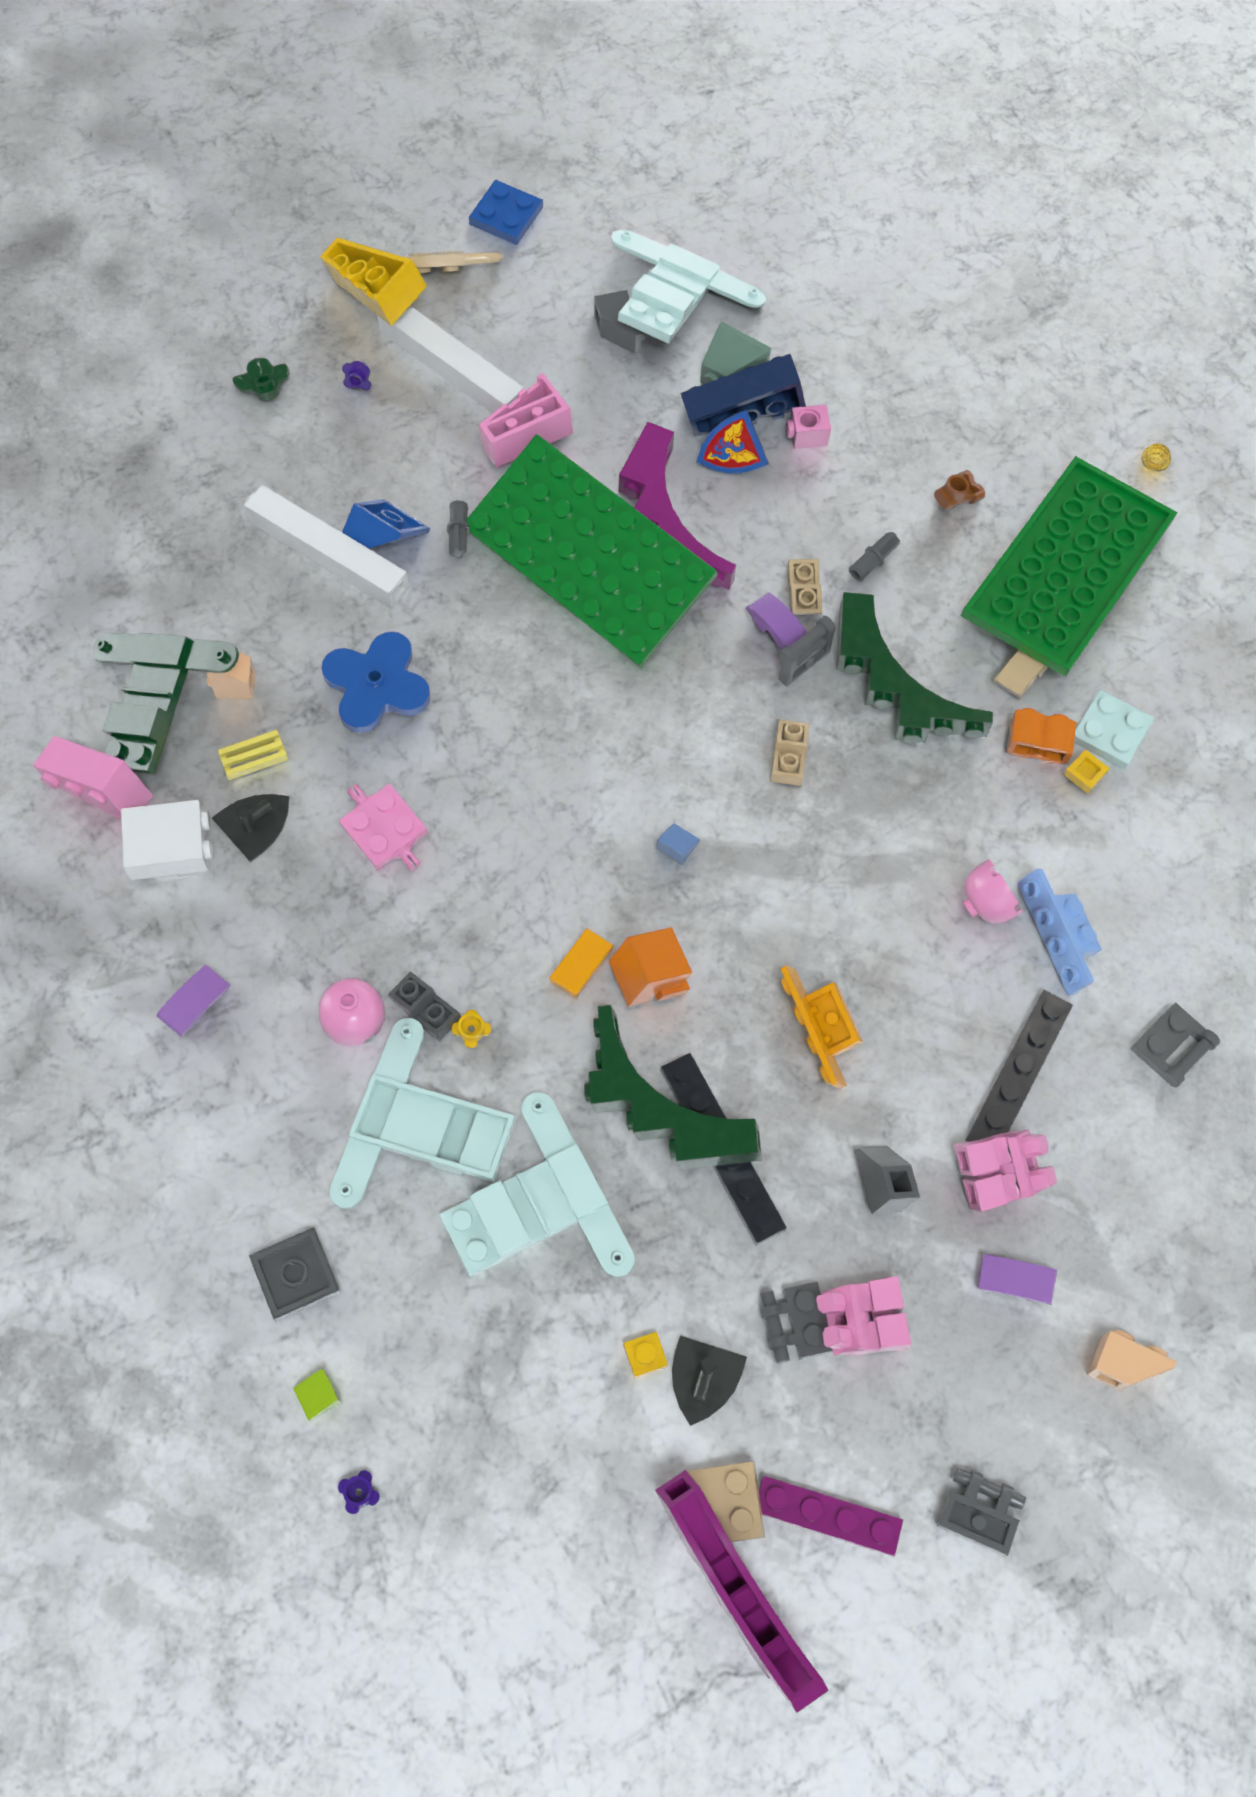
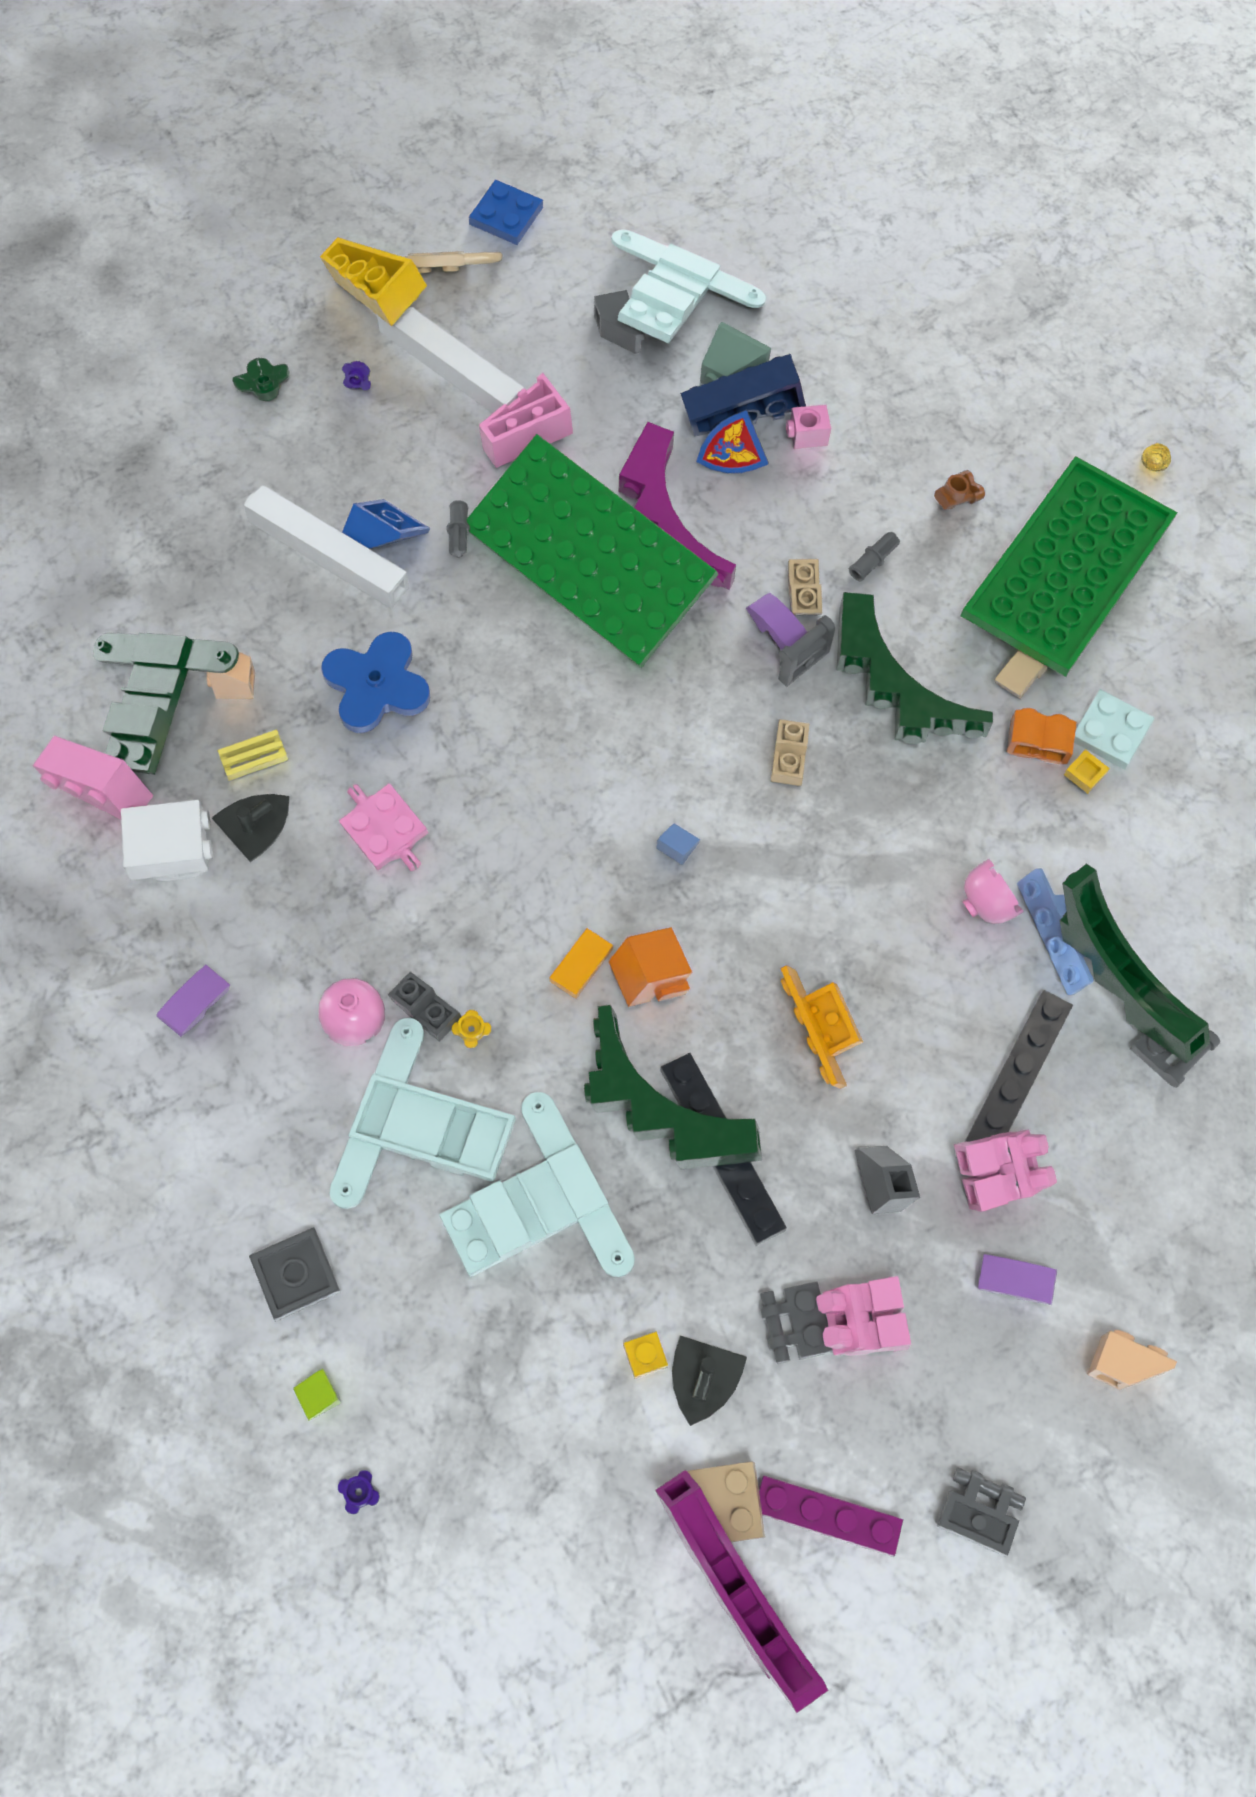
(1116, 967): none -> dark green arch

